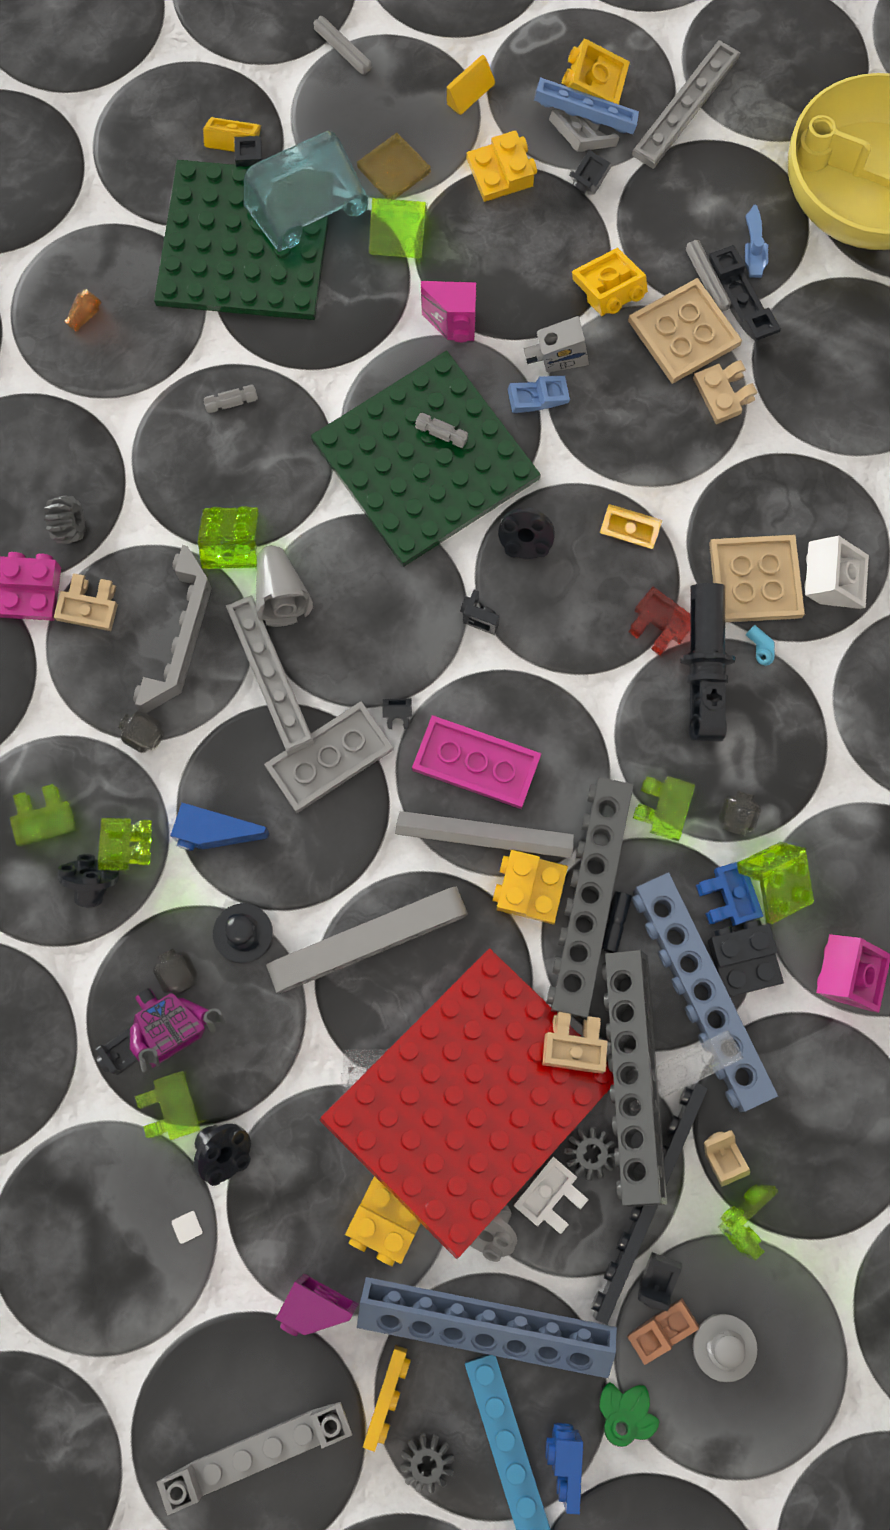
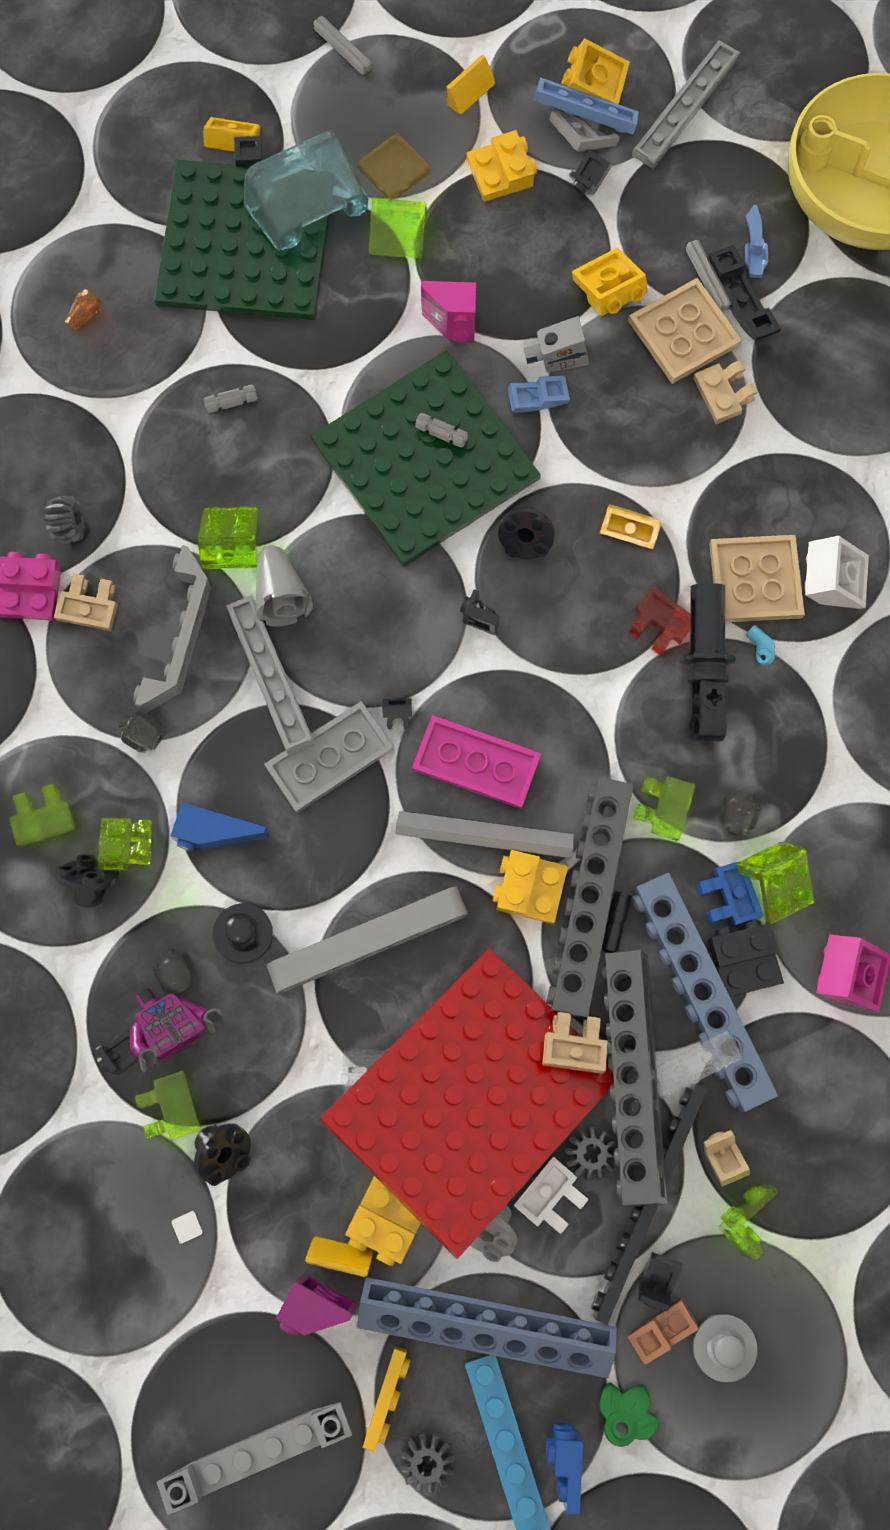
(339, 1256): none -> yellow slope

